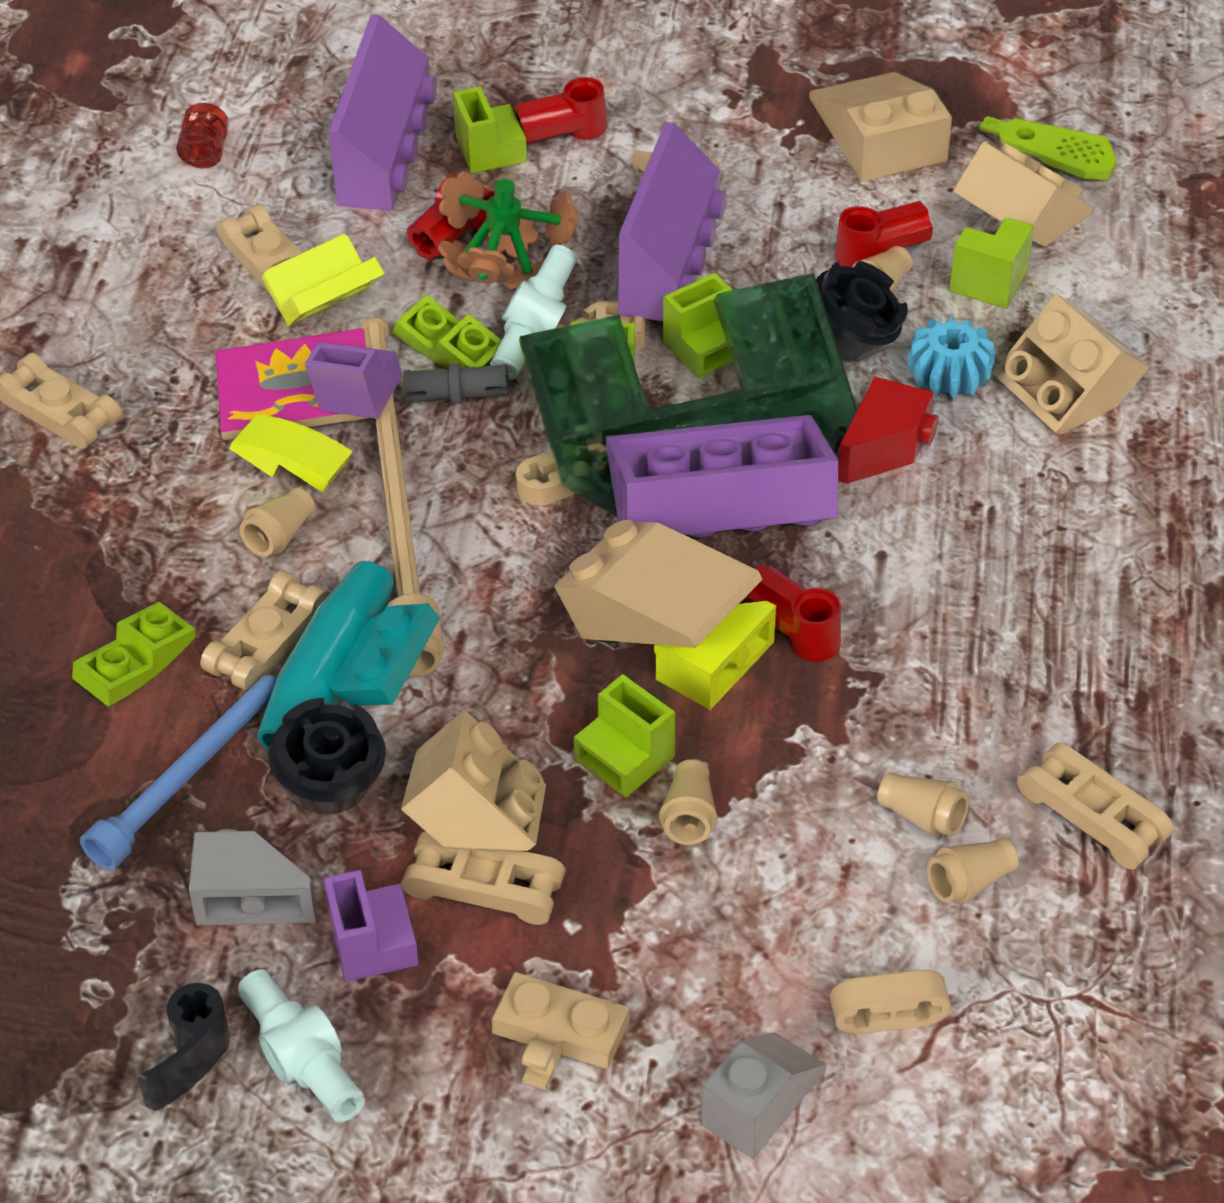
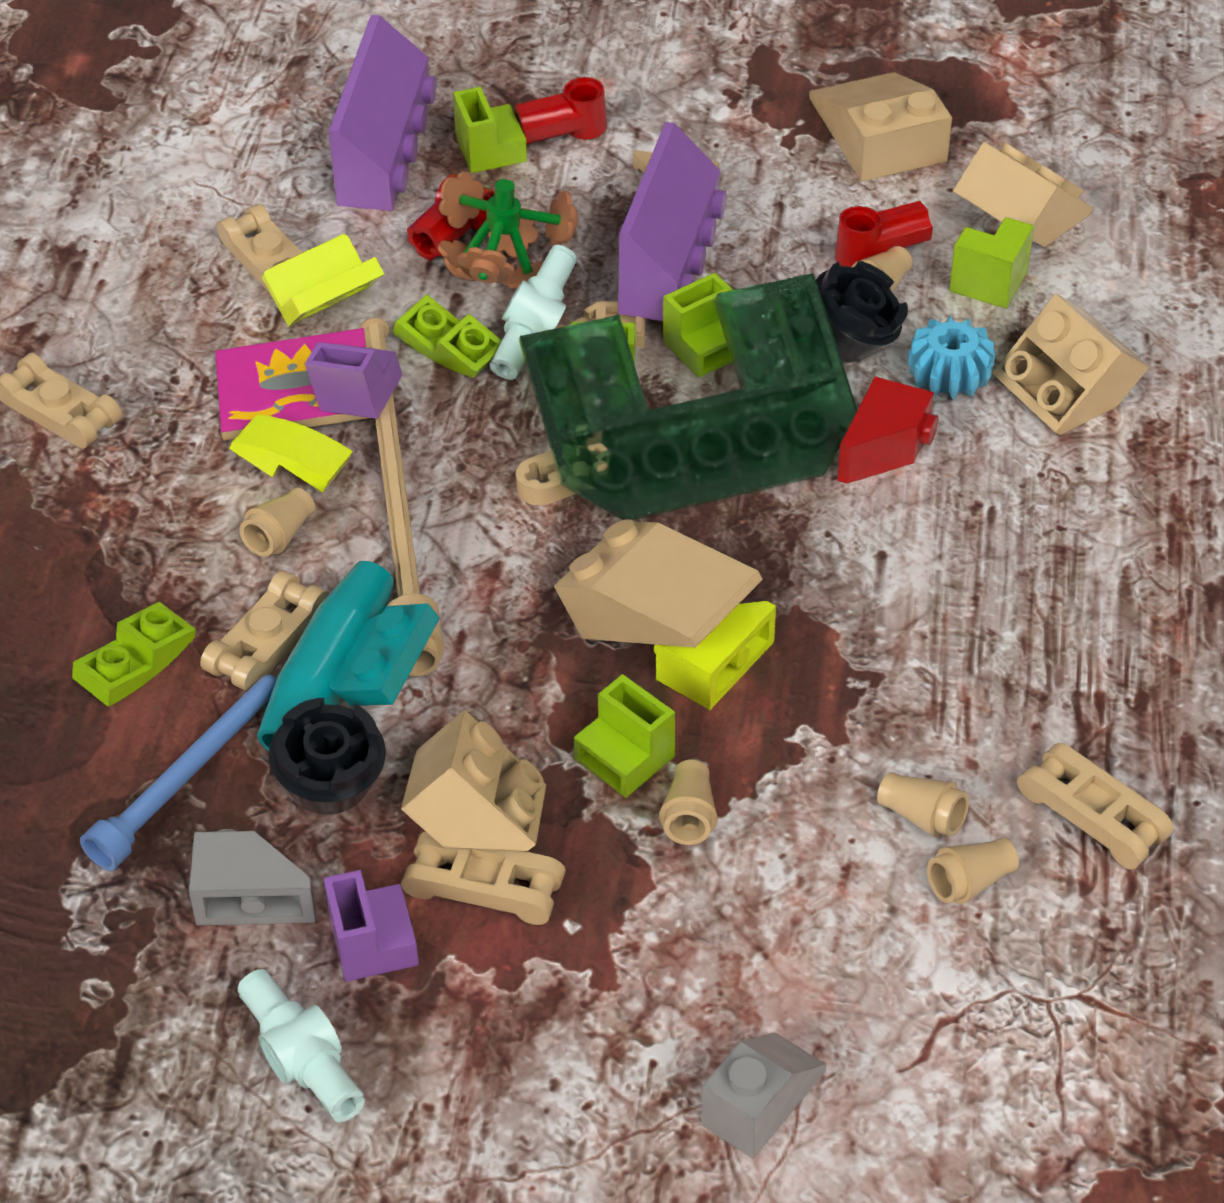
(200, 1038): black panel -> none
(202, 135): clear red wheel -> none
(456, 383): dark grey pin -> none
(556, 1024): tan plate -> none
(725, 476): medium lavender slope -> none
(803, 614): red piece -> none
(890, 1002): tan beam -> none
(1062, 148): lime piece -> none

